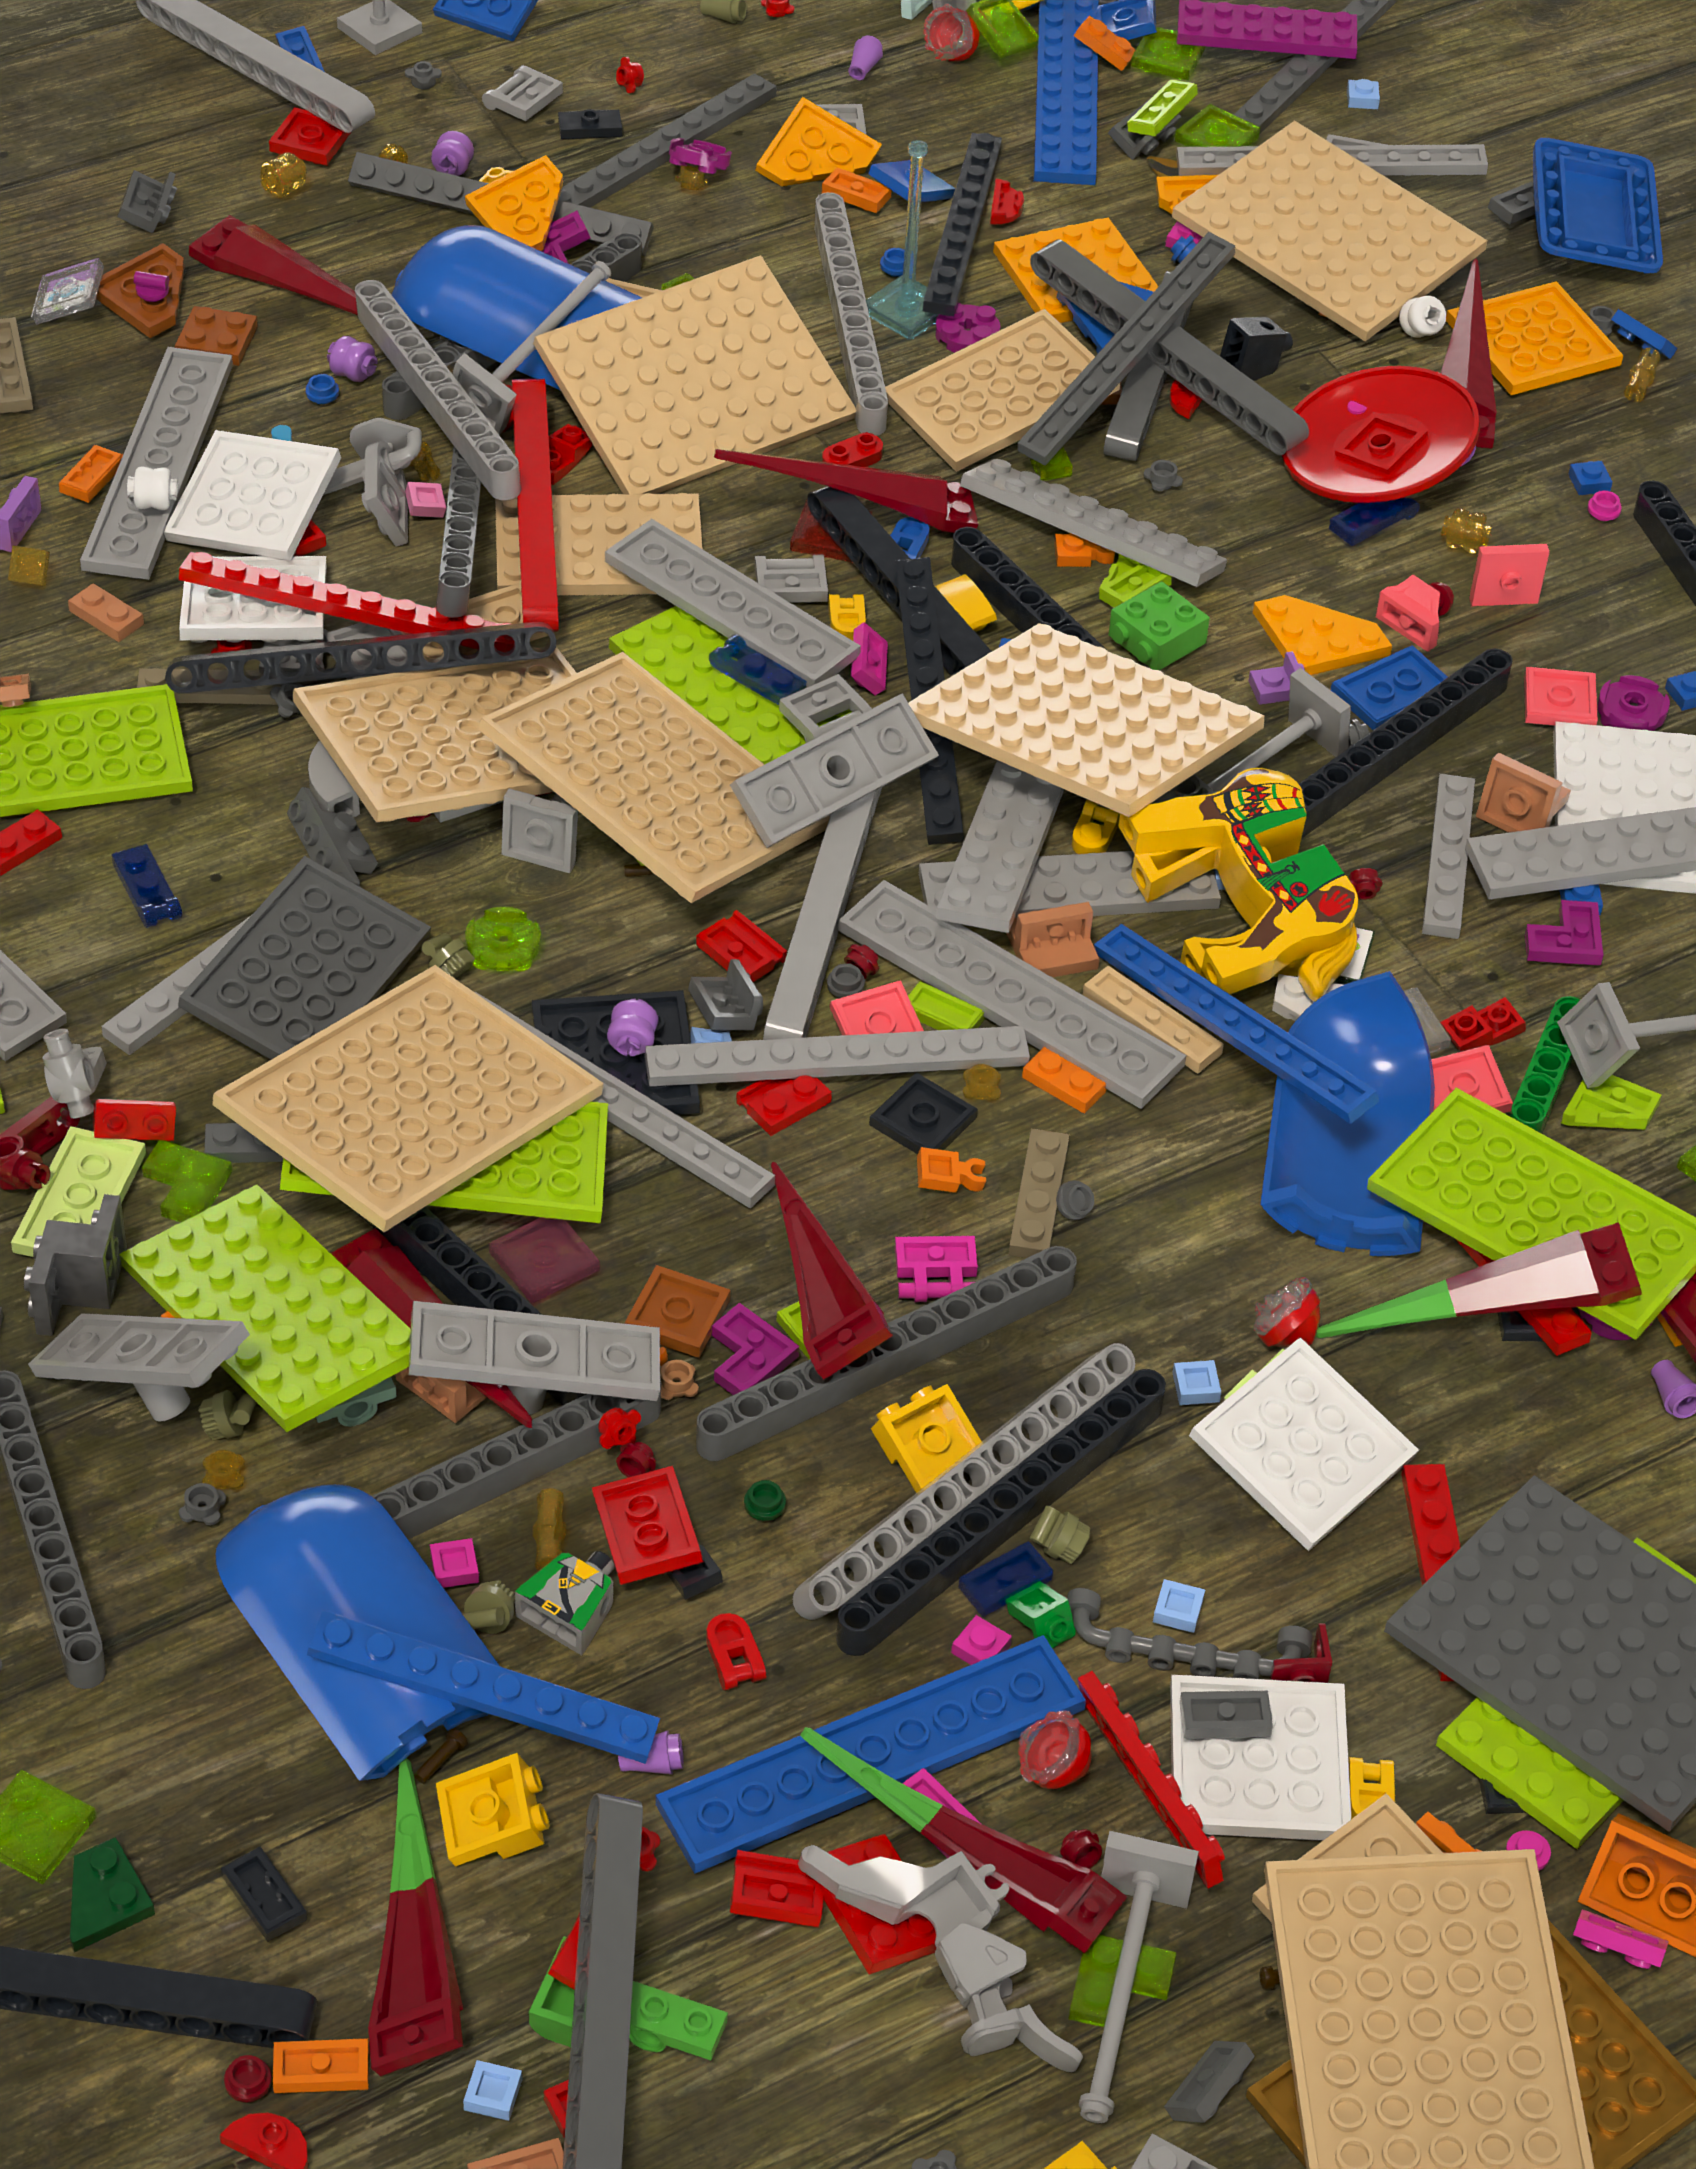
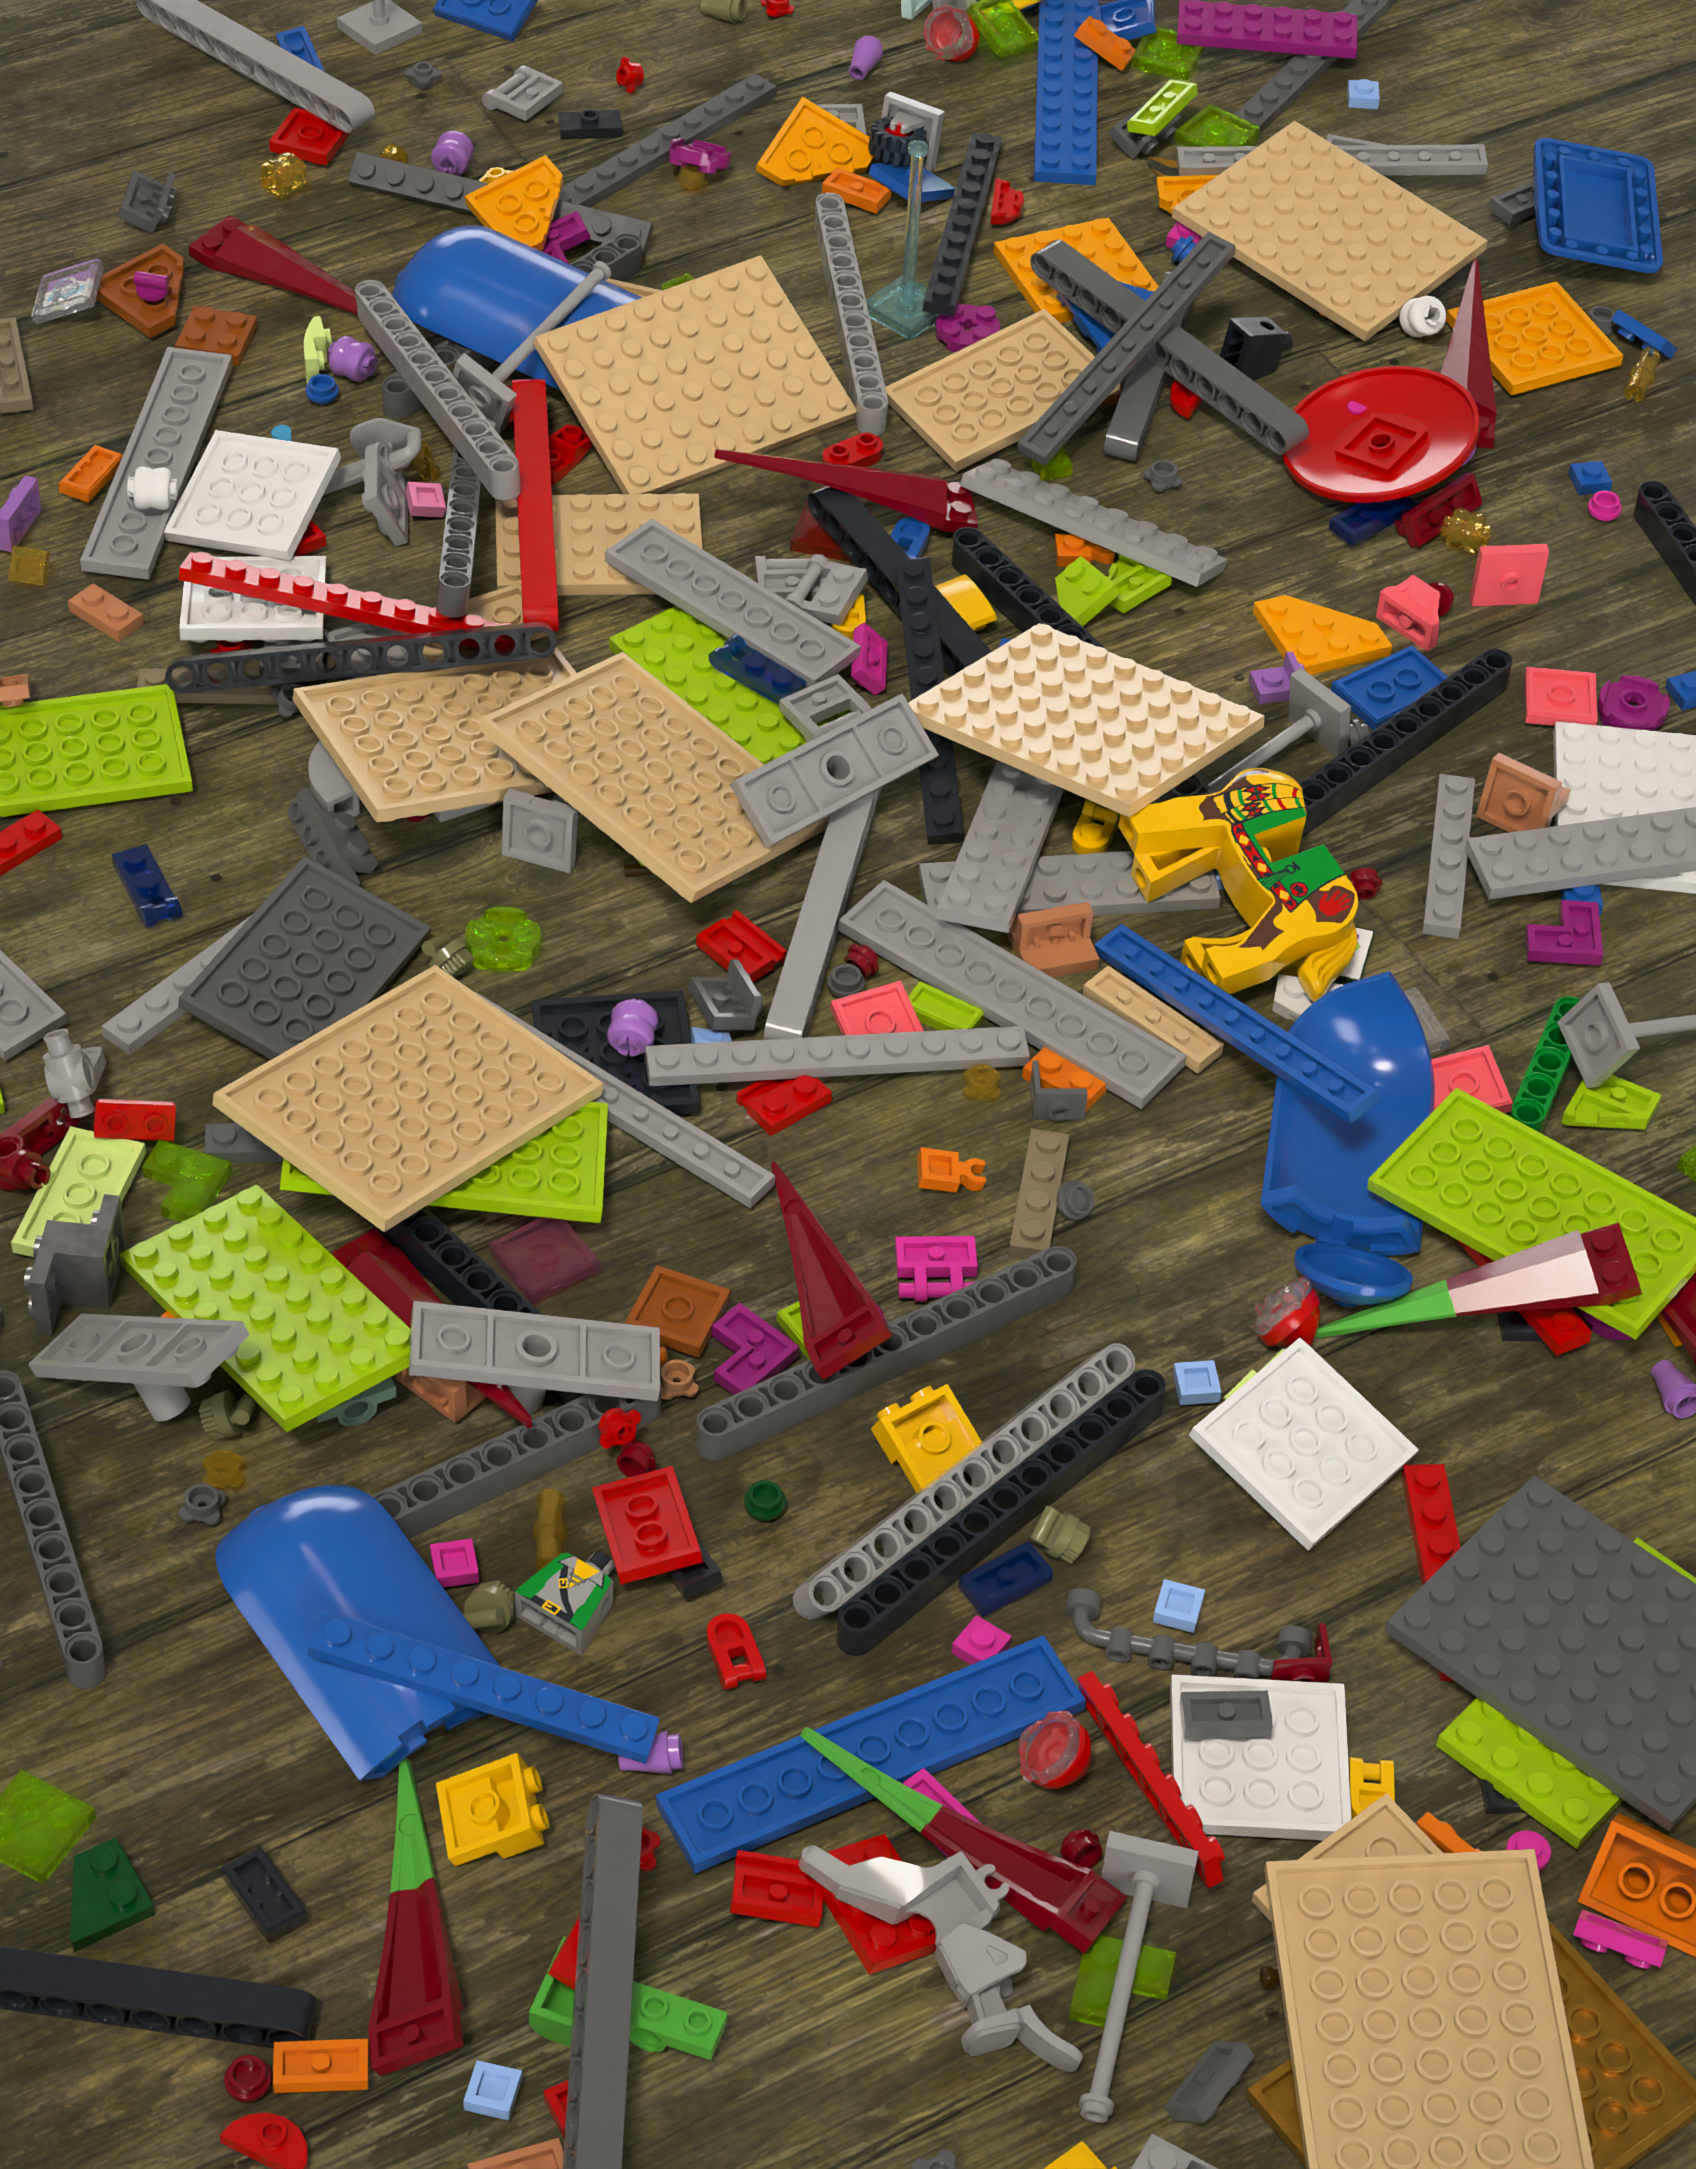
(316, 343): none -> yellowish green slope
(455, 1741): dark brown piece -> none
(835, 594): none -> light grey plate
(893, 262): blue plate -> none
(904, 122): none -> plate
(923, 1115): black tile -> none
(1043, 1612): green bracket -> none
(1055, 1102): none -> dark grey bracket
(1084, 590): none -> lime wing
(1158, 626): bright green brick -> none
(1352, 1274): none -> blue dish
(1428, 517): none -> dark red plate
(1486, 1027): red slope -> none

